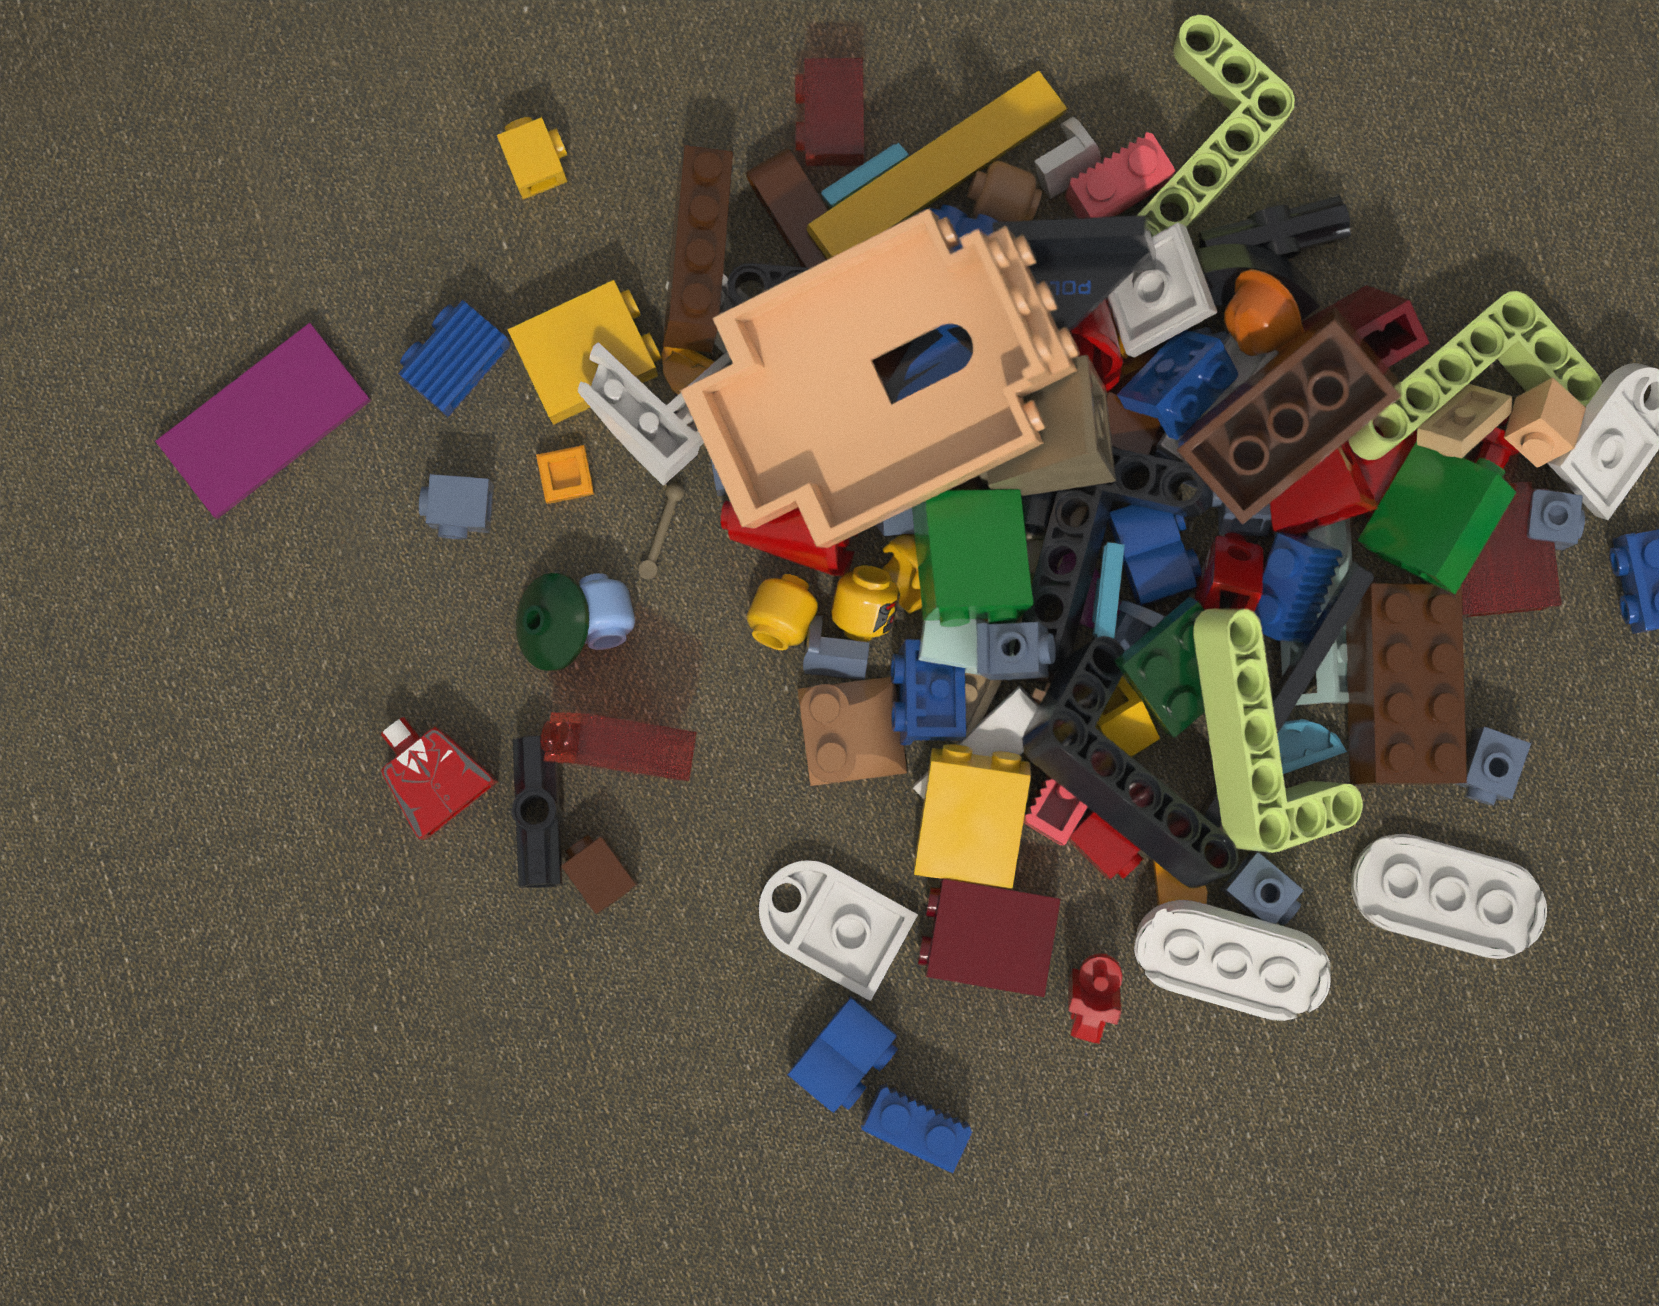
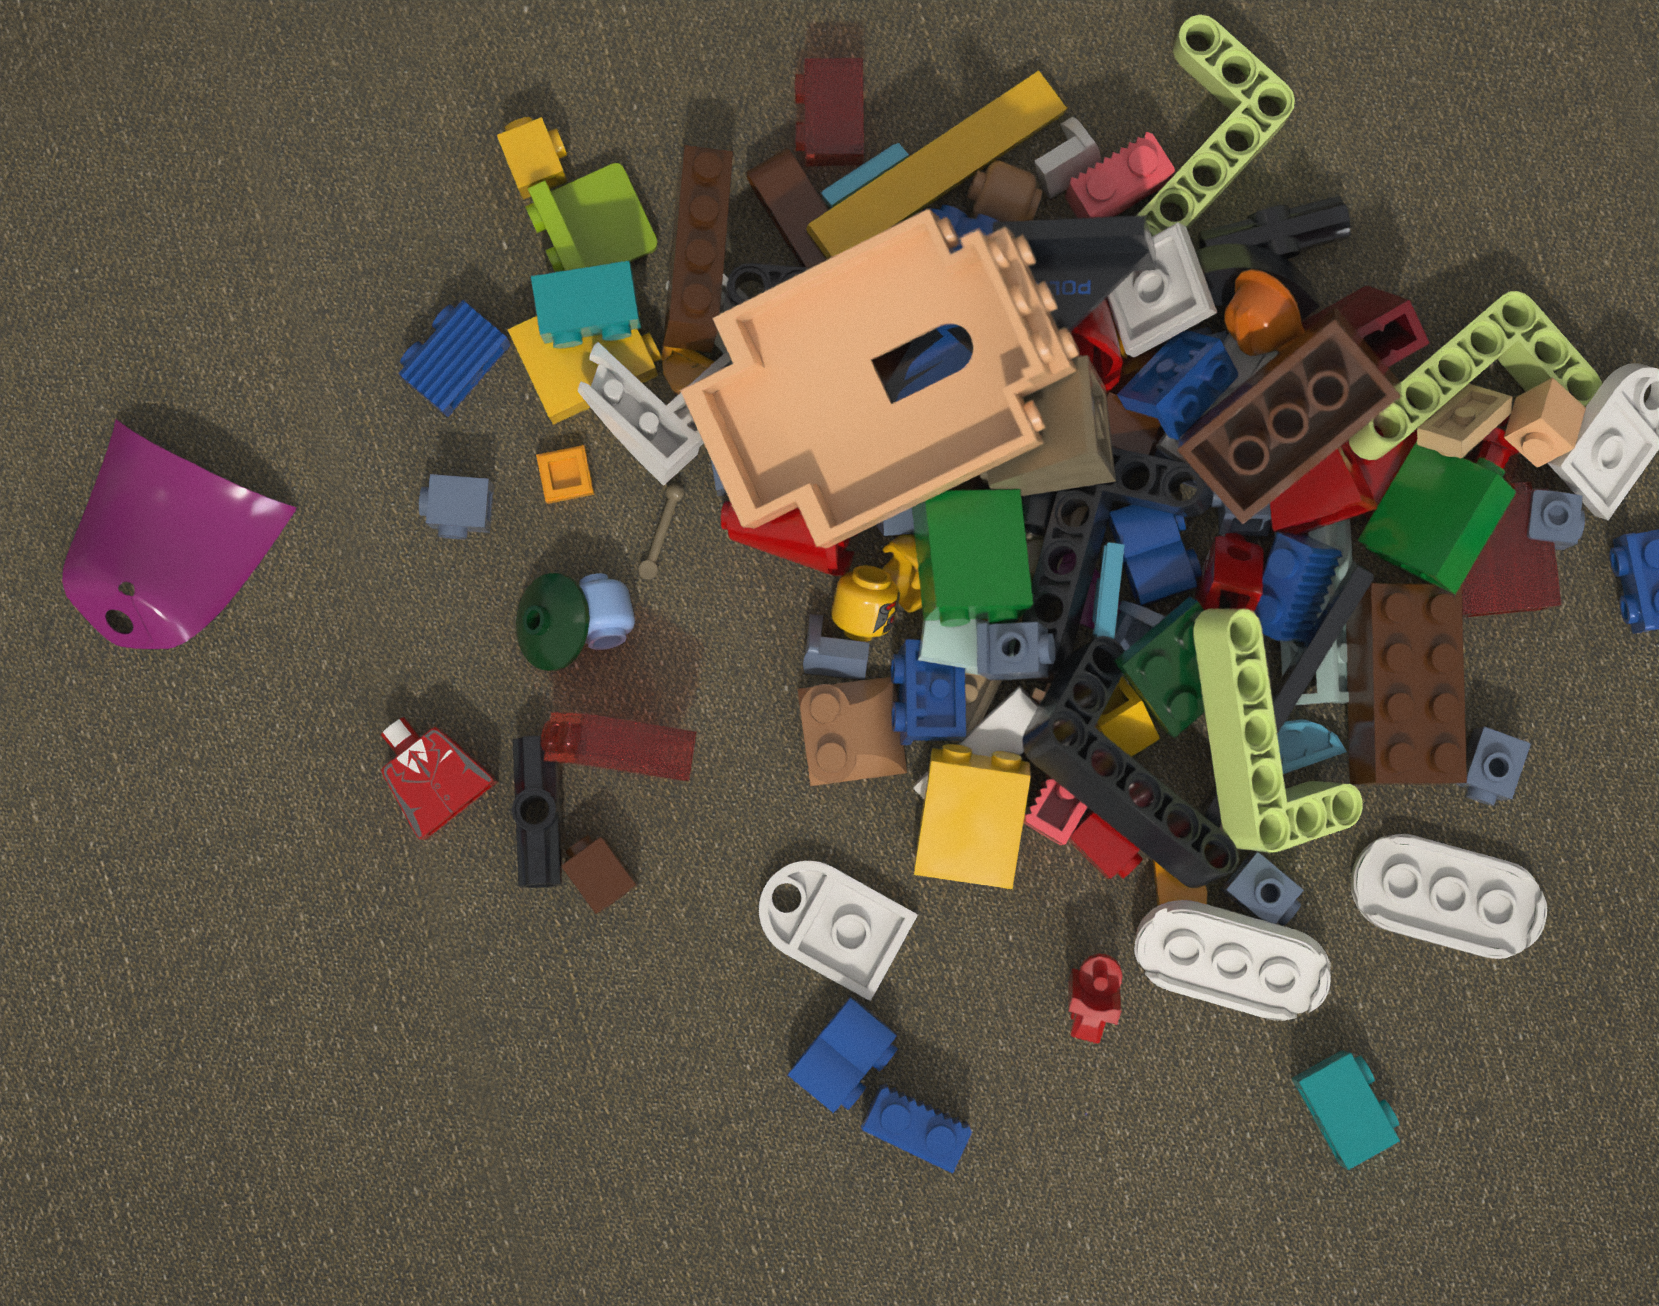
(171, 534): none -> magenta piece
(263, 421): magenta tile -> none
(586, 304): none -> teal brick
(592, 220): none -> lime bracket
(782, 612): yellow head -> none
(989, 937): dark red brick -> none
(1347, 1109): none -> teal brick

